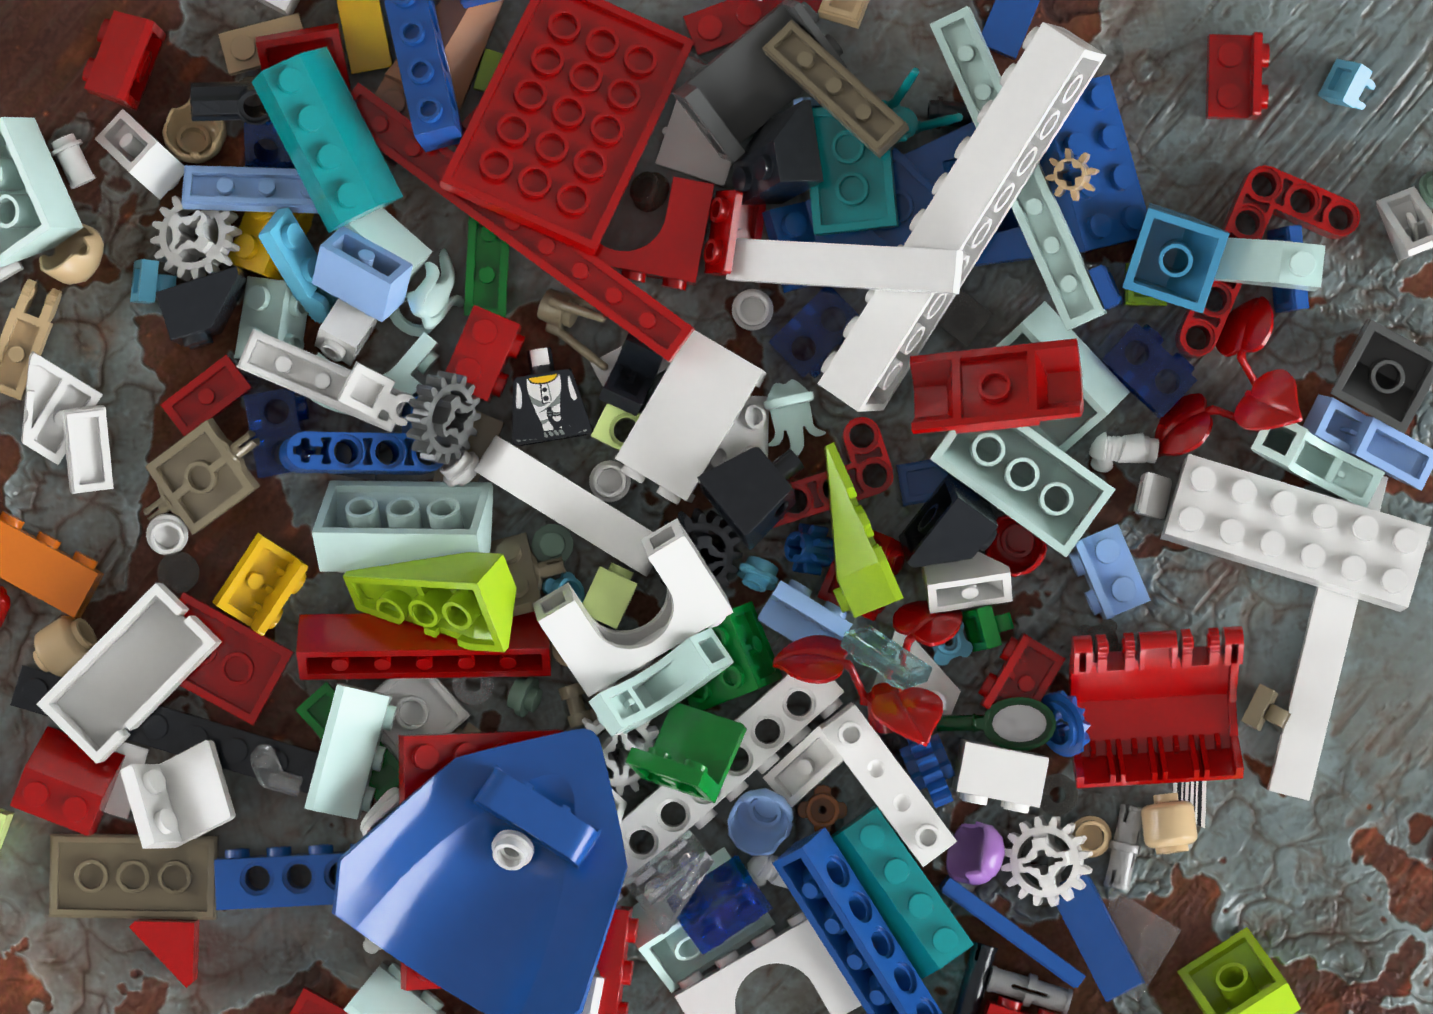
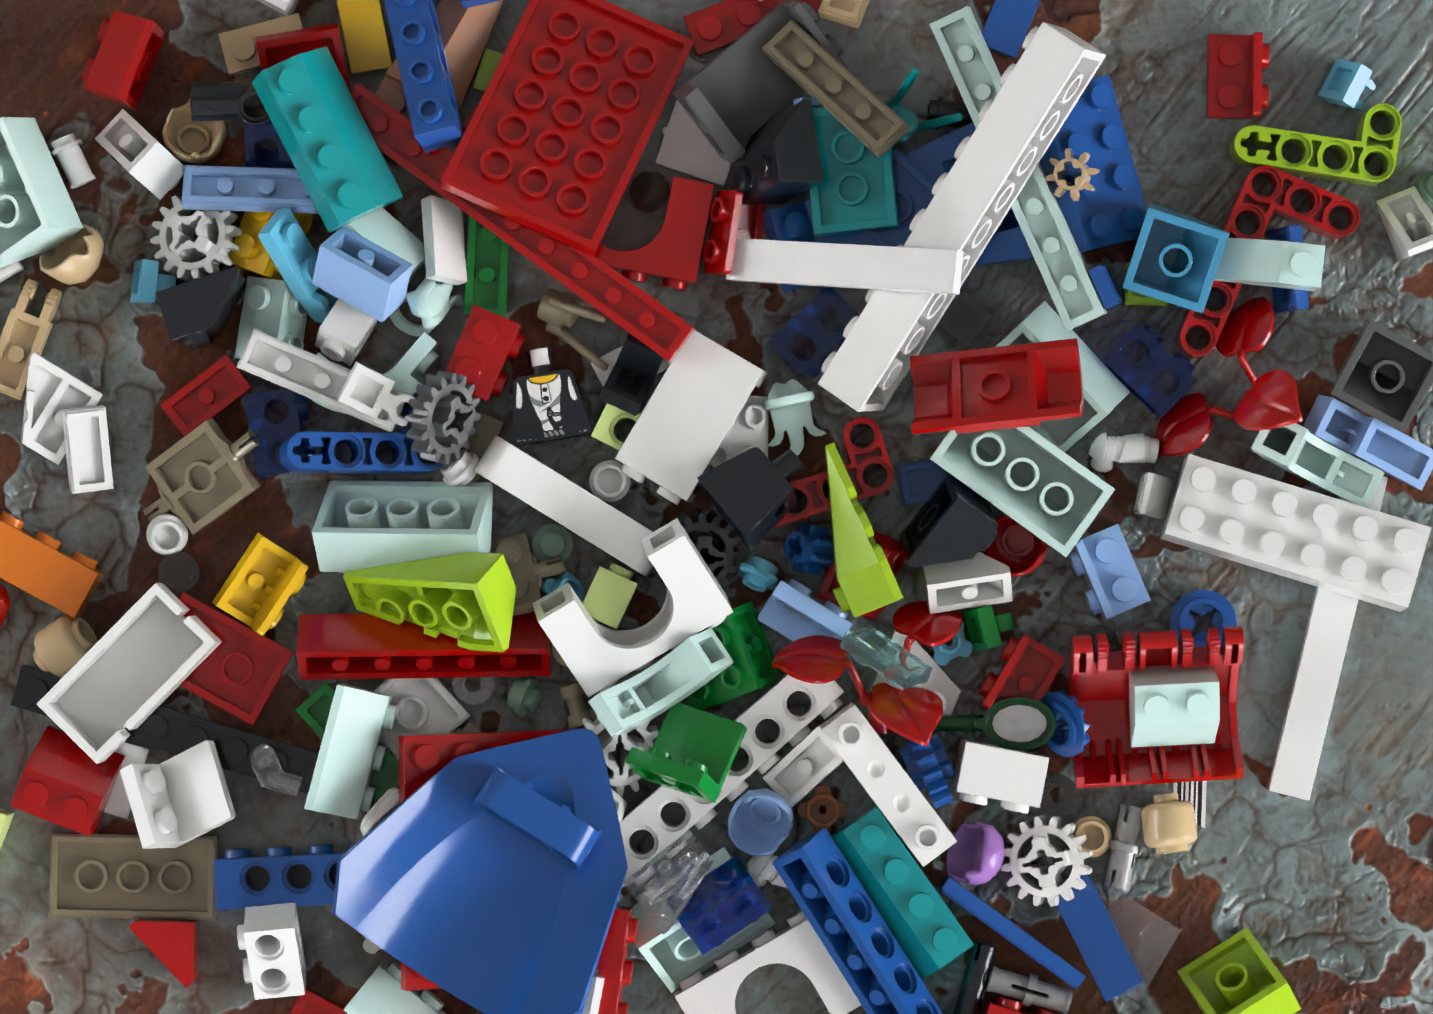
(273, 951): none -> white brick
(443, 241): none -> white tile
(512, 849): white plate -> none
(752, 309): white plate -> none
(1173, 705): none -> light aqua slope
(1202, 602): none -> blue gear
(1263, 709): dark tan tile -> none
(1313, 147): none -> lime beam

